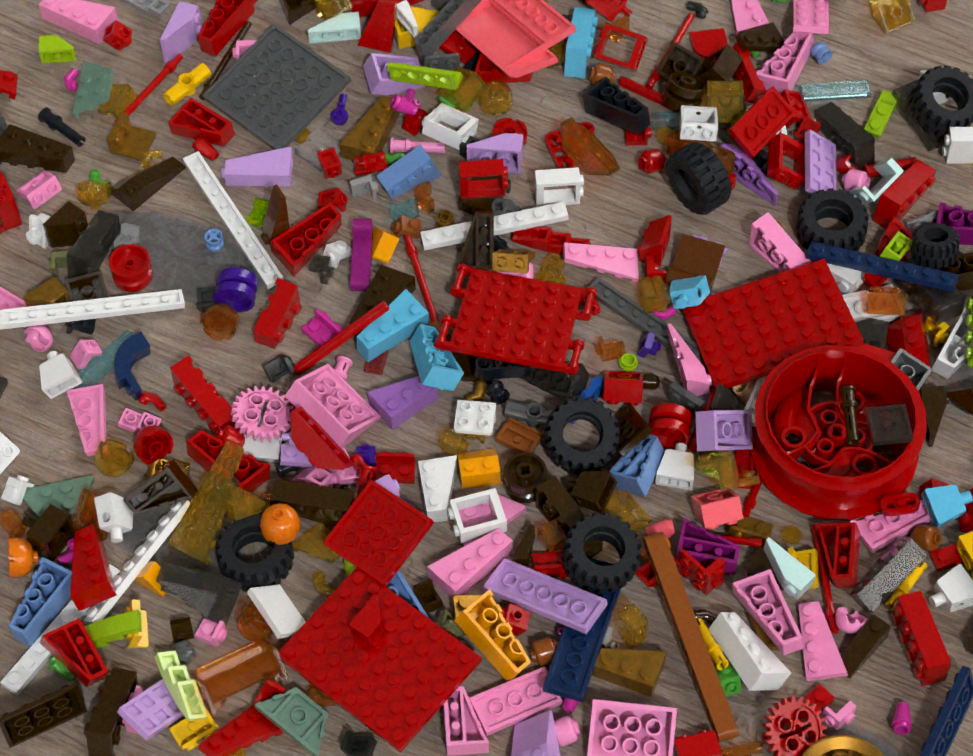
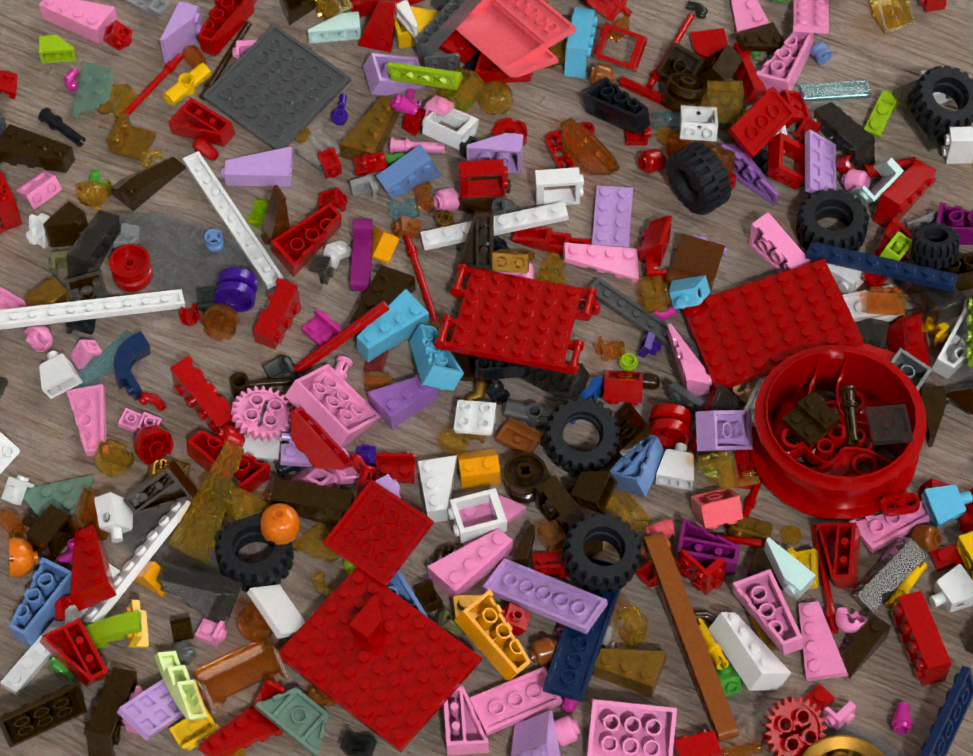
(60, 607): none -> red arm
(189, 316): none -> red arm
(193, 56): none -> clear orange brick
(241, 378): none -> dark brown piece
(377, 379): none -> clear orange brick
(439, 105): none -> bright pink bracket
(442, 552): none -> dark brown arm
(446, 199): none -> bright pink head
(612, 216): none -> lavender plate
(811, 419): none -> dark brown plate

